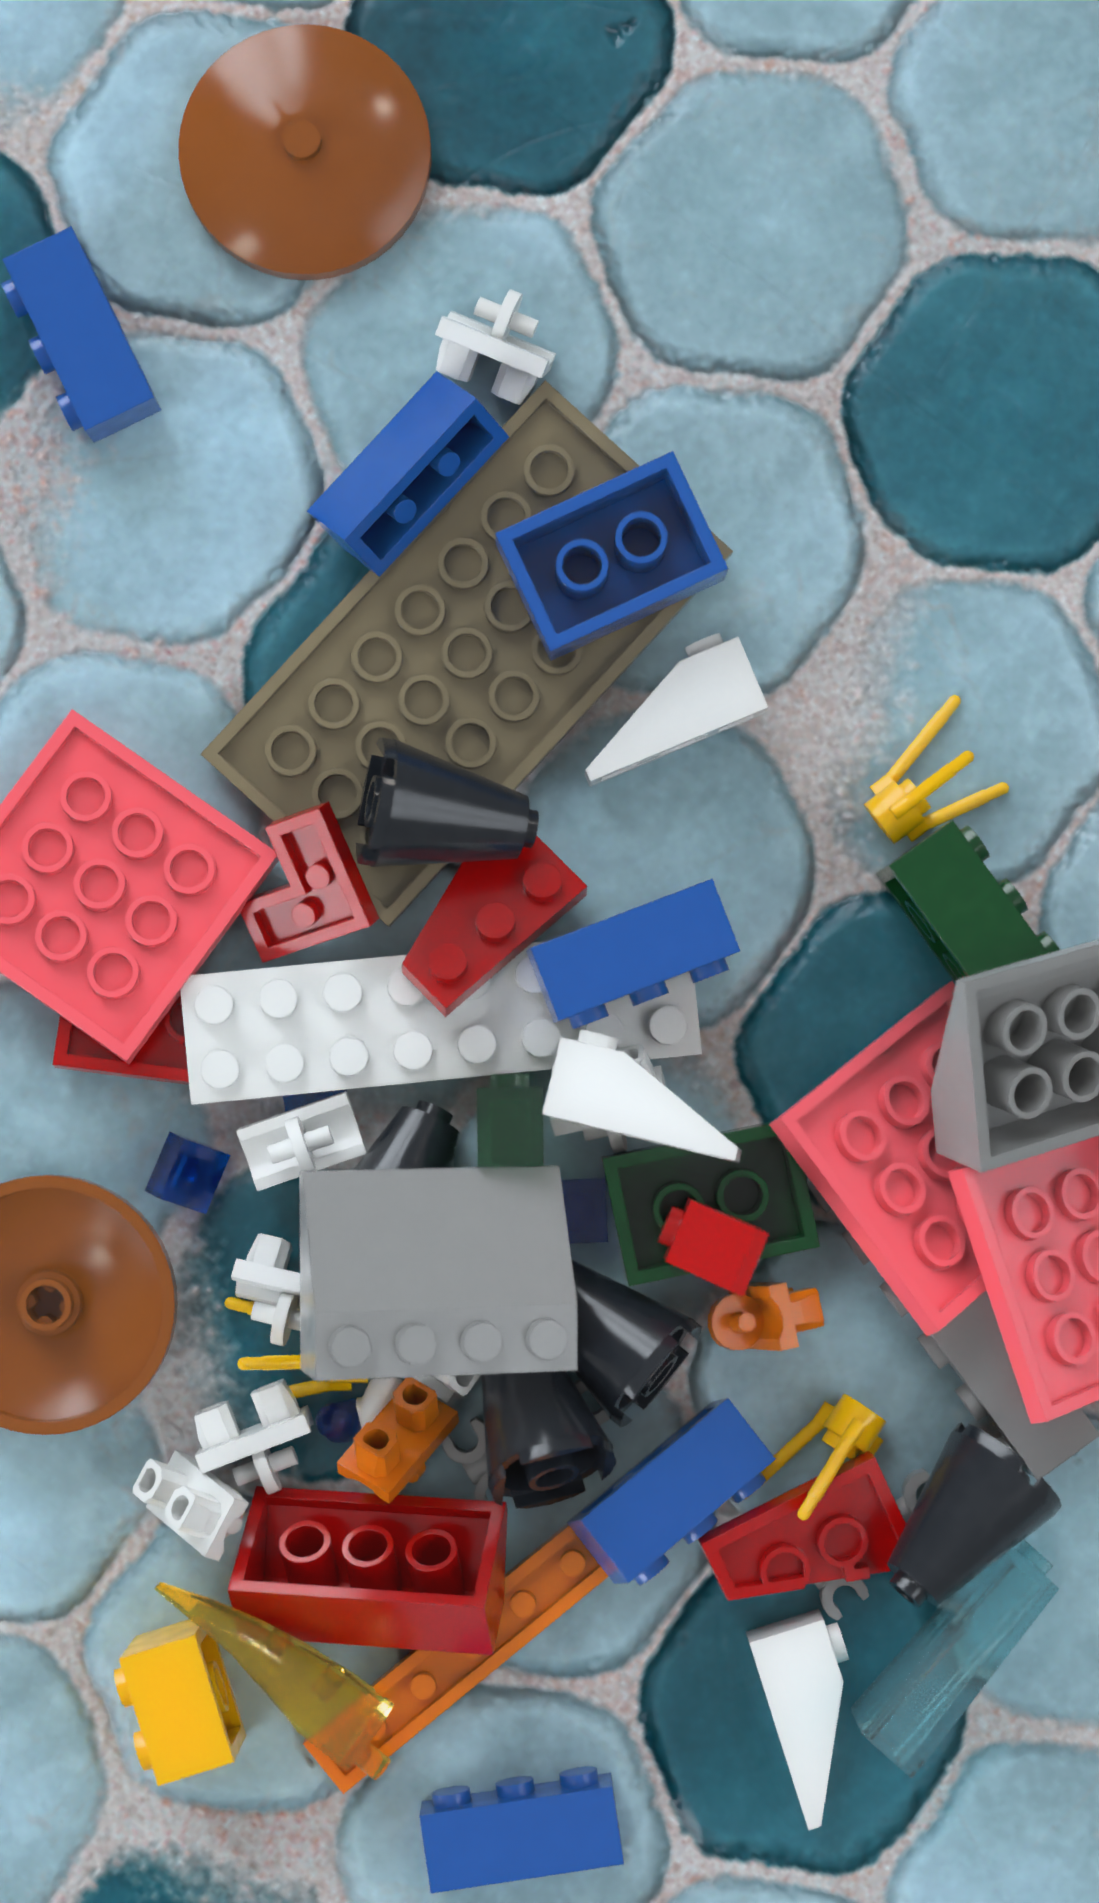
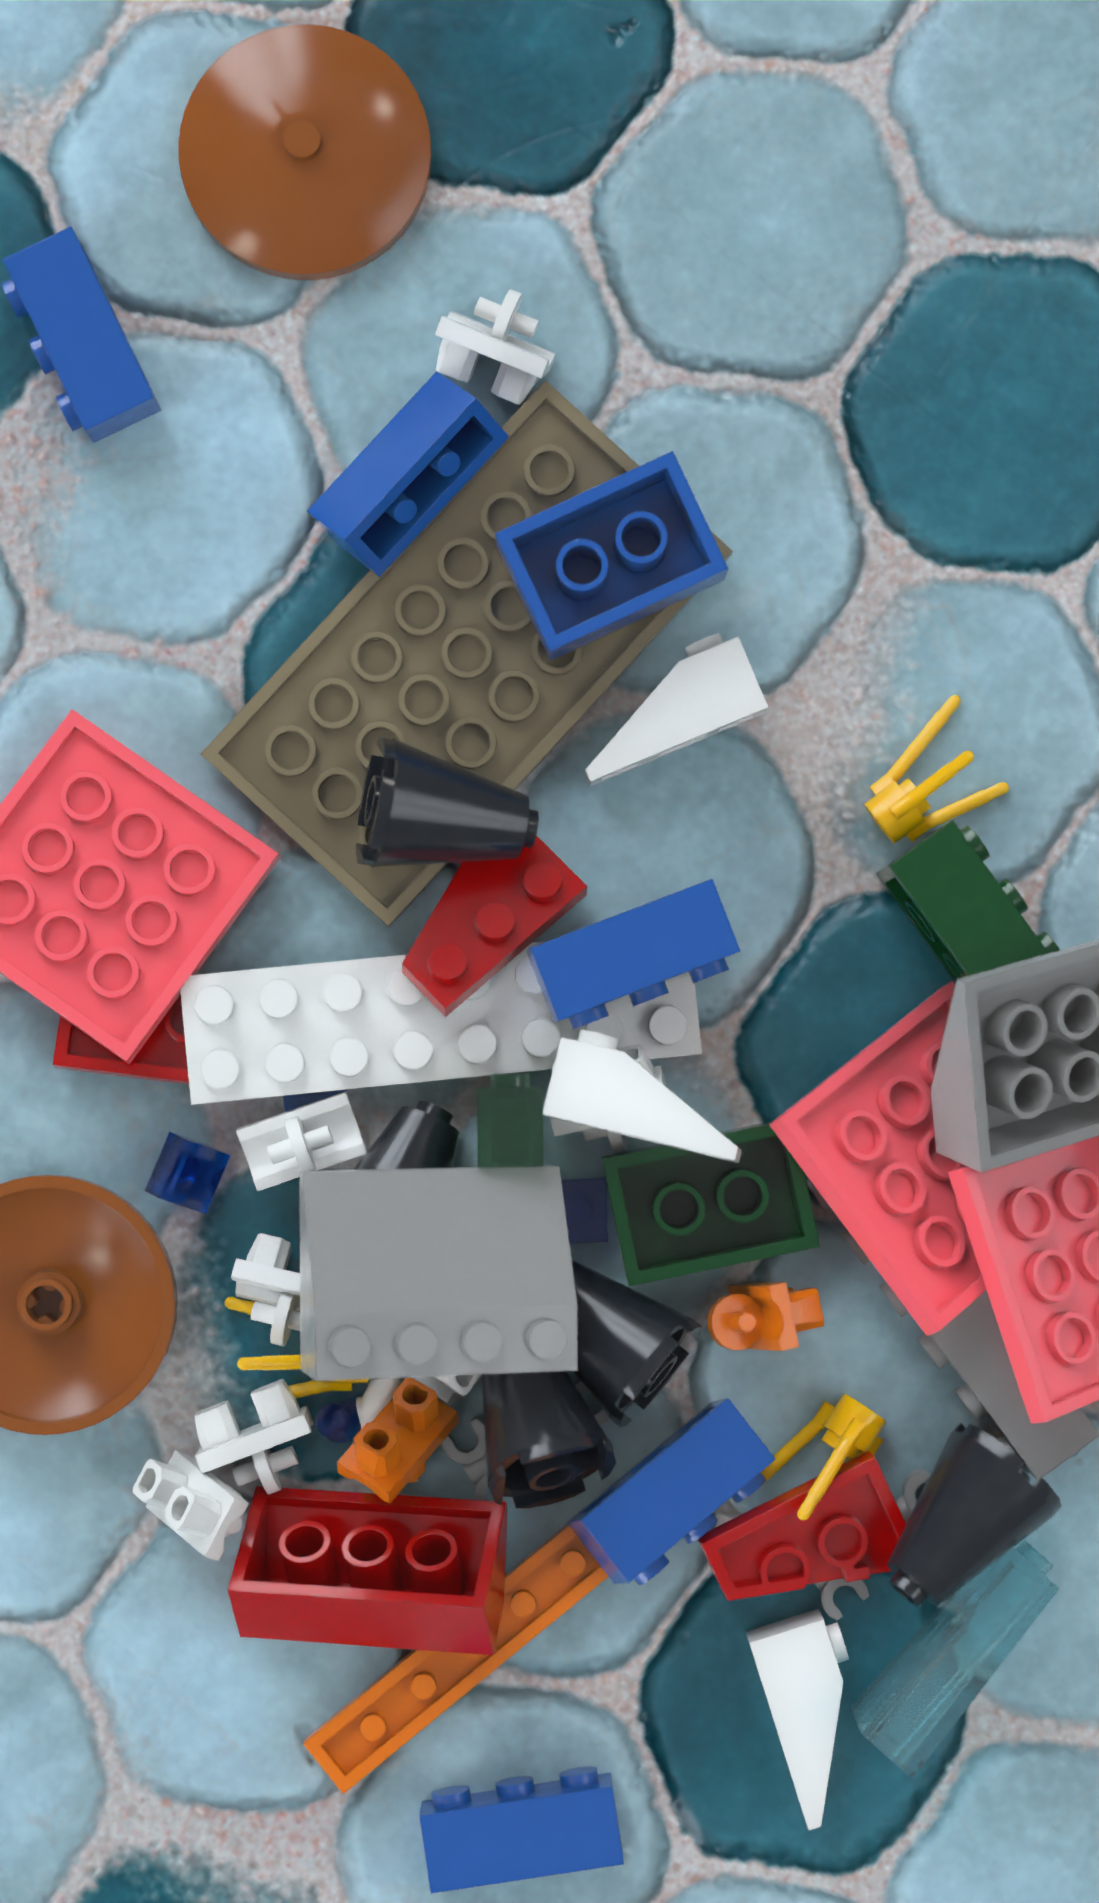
(180, 1702): yellow brick -> none
(310, 1689): clear yellow piece -> none
(323, 890): plate -> none
(712, 1245): red slope -> none

